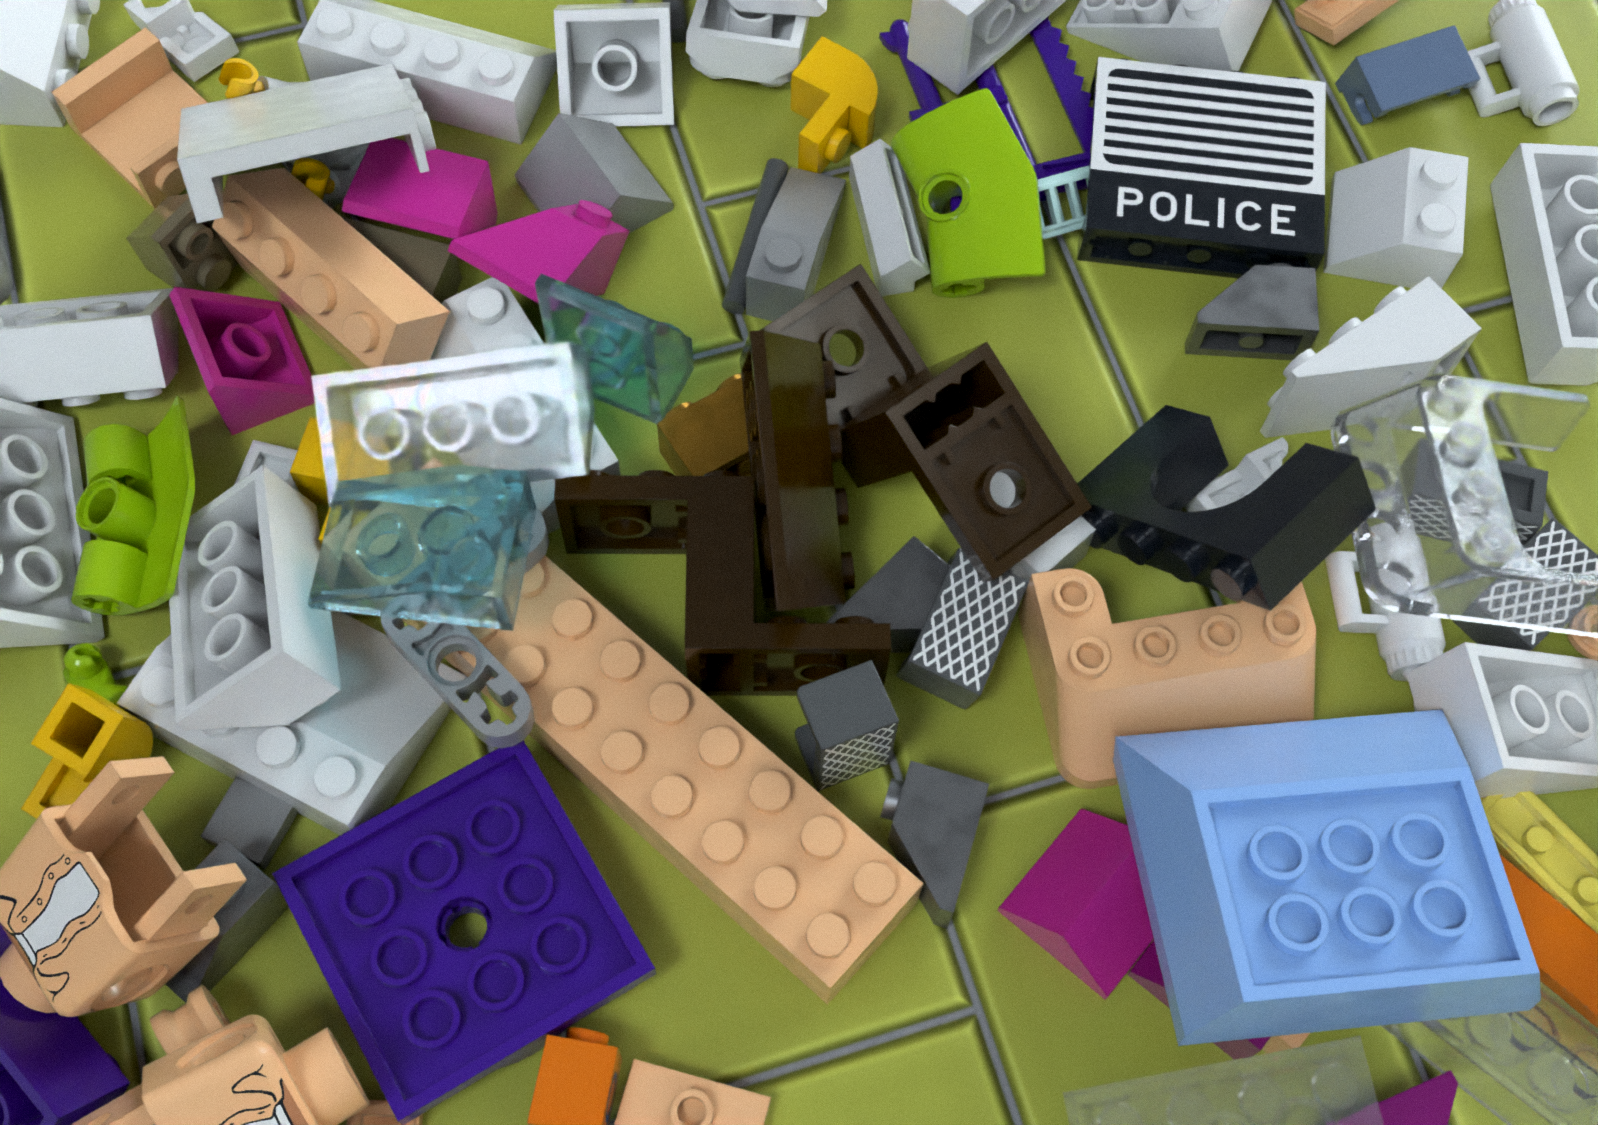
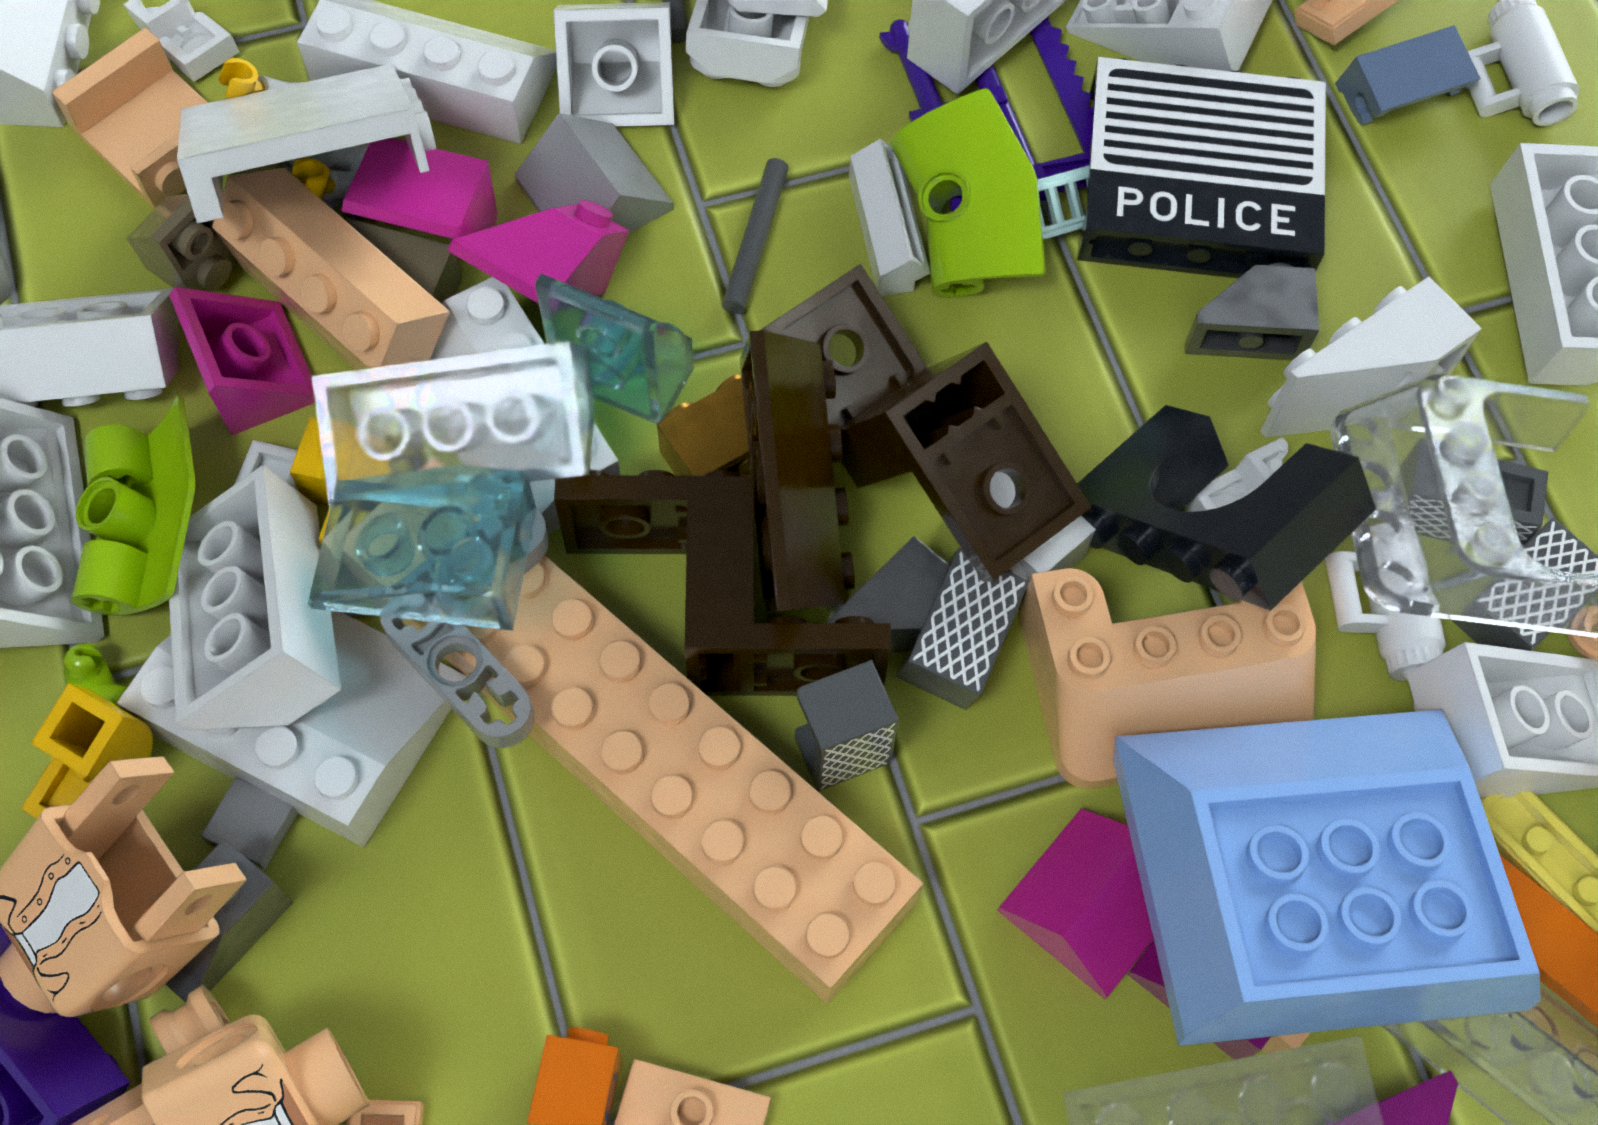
(383, 912): dark purple piece -> none
(792, 243): light grey slope -> none
(838, 99): yellow brick -> none
(934, 831): flat silver slope -> none
(1398, 218): white slope -> none

